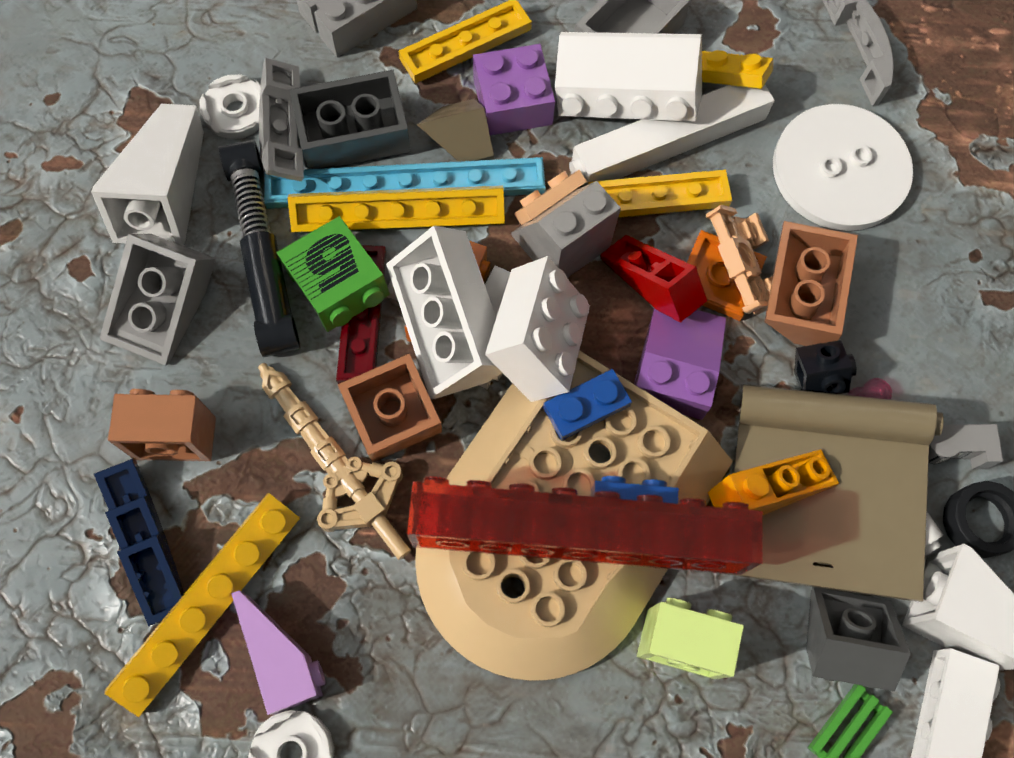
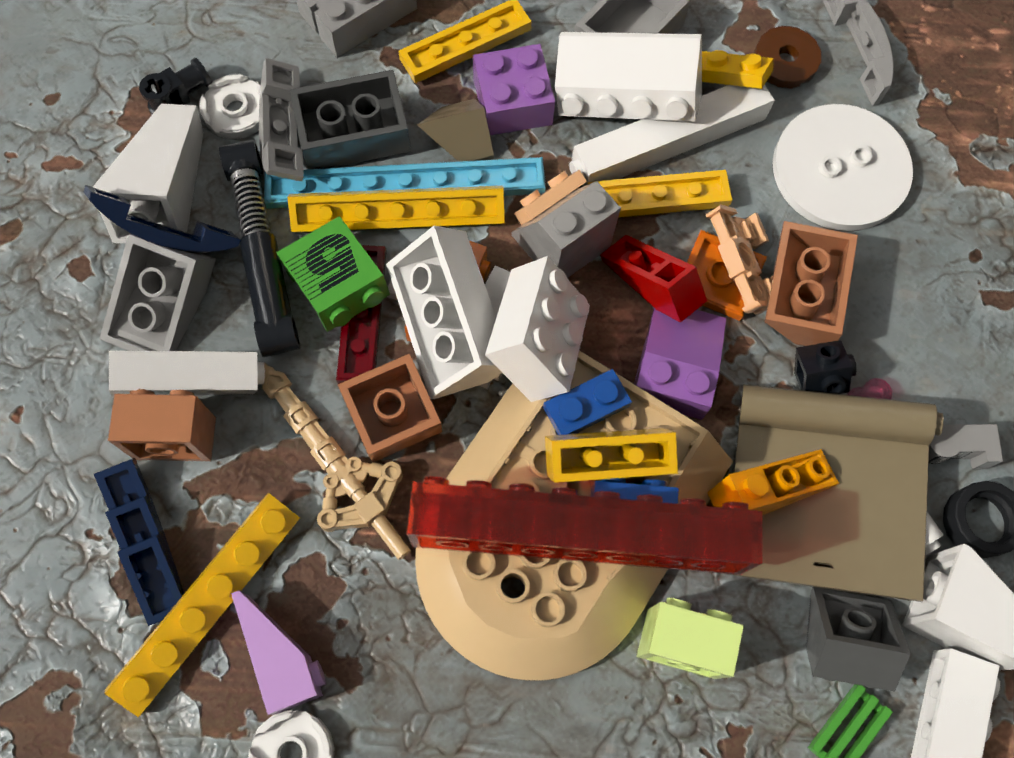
(174, 86): none -> black connector
(185, 370): none -> white slope
(204, 237): none -> dark blue slope
(611, 455): none -> yellow brick
(798, 45): none -> reddish brown tile

